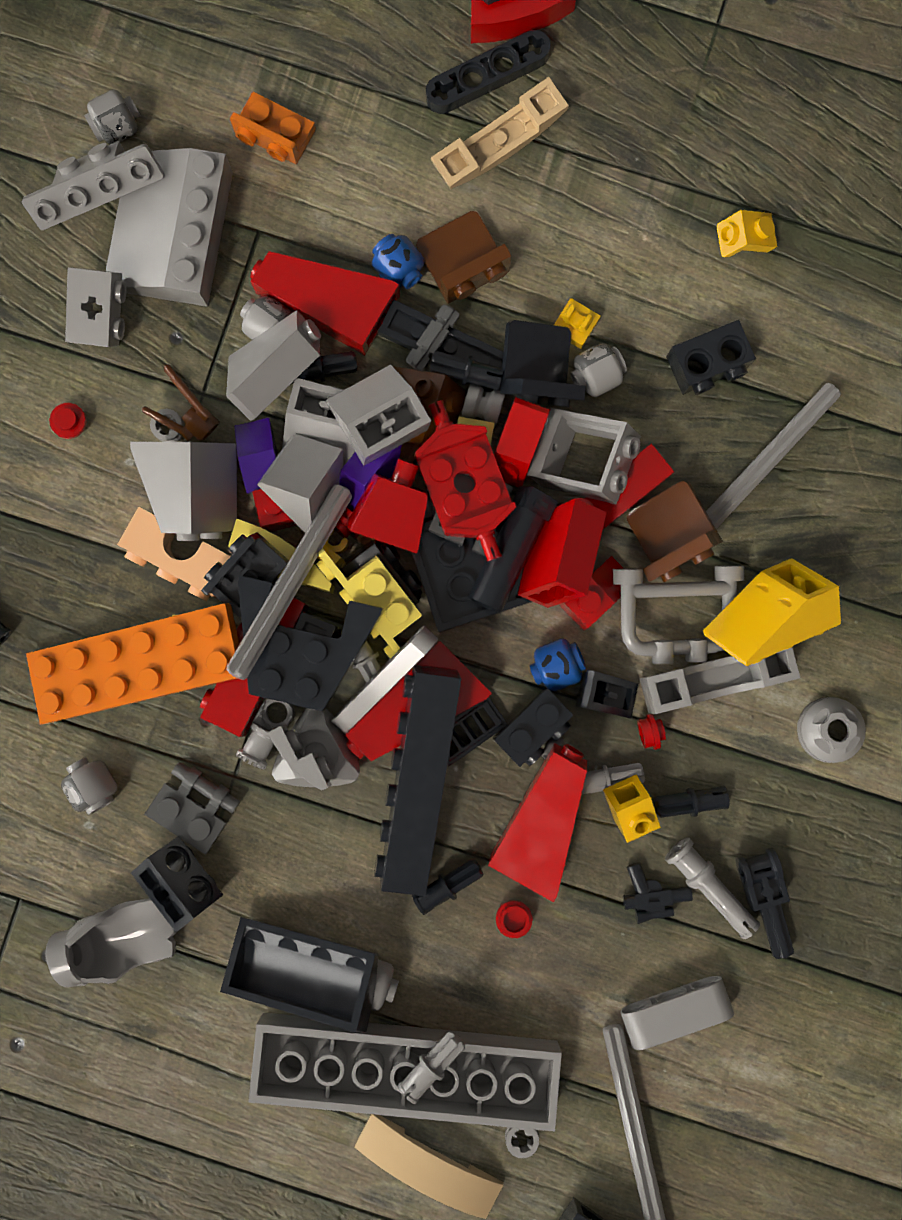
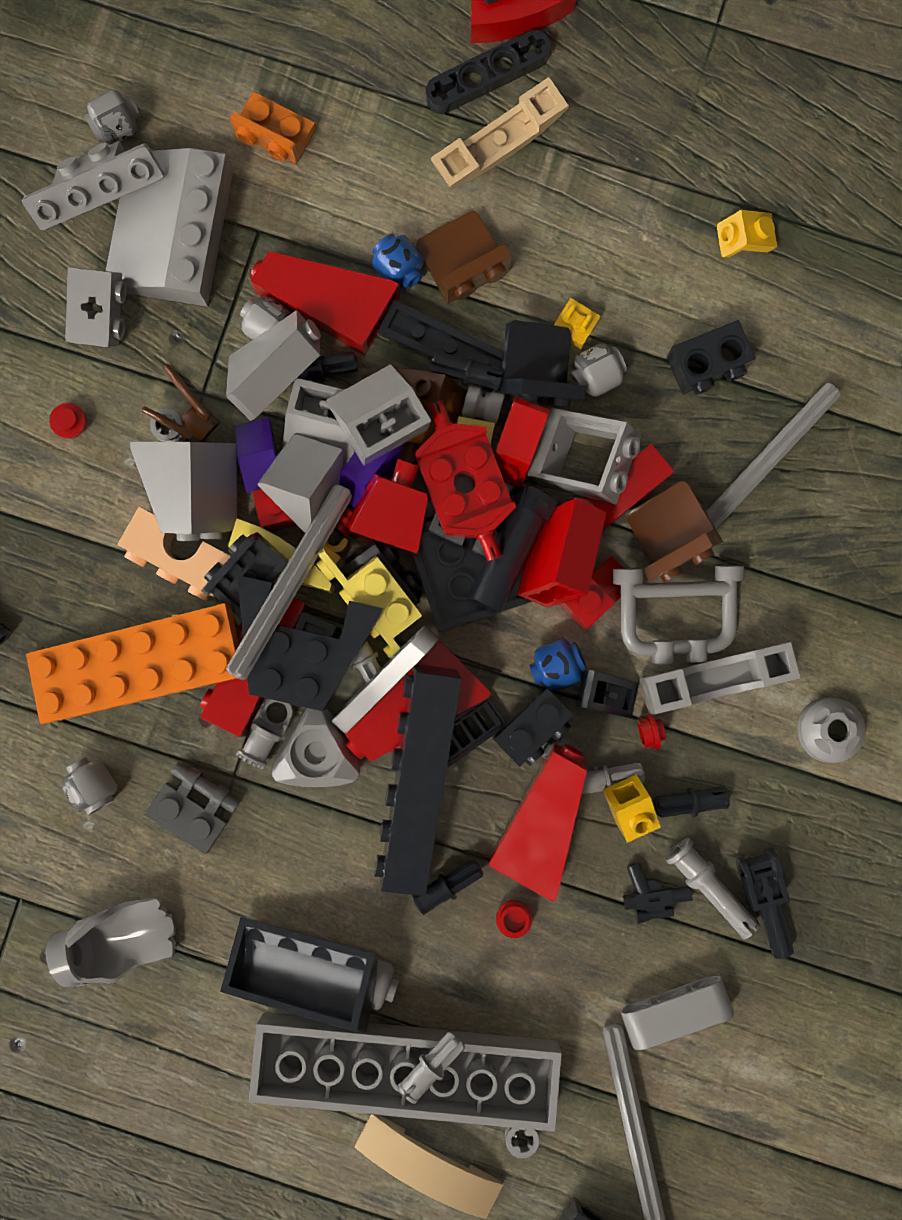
(172, 887): black brick -> none
(311, 767): light grey slope -> none
(432, 337): dark grey axle -> none
(776, 612): yellow slope -> none

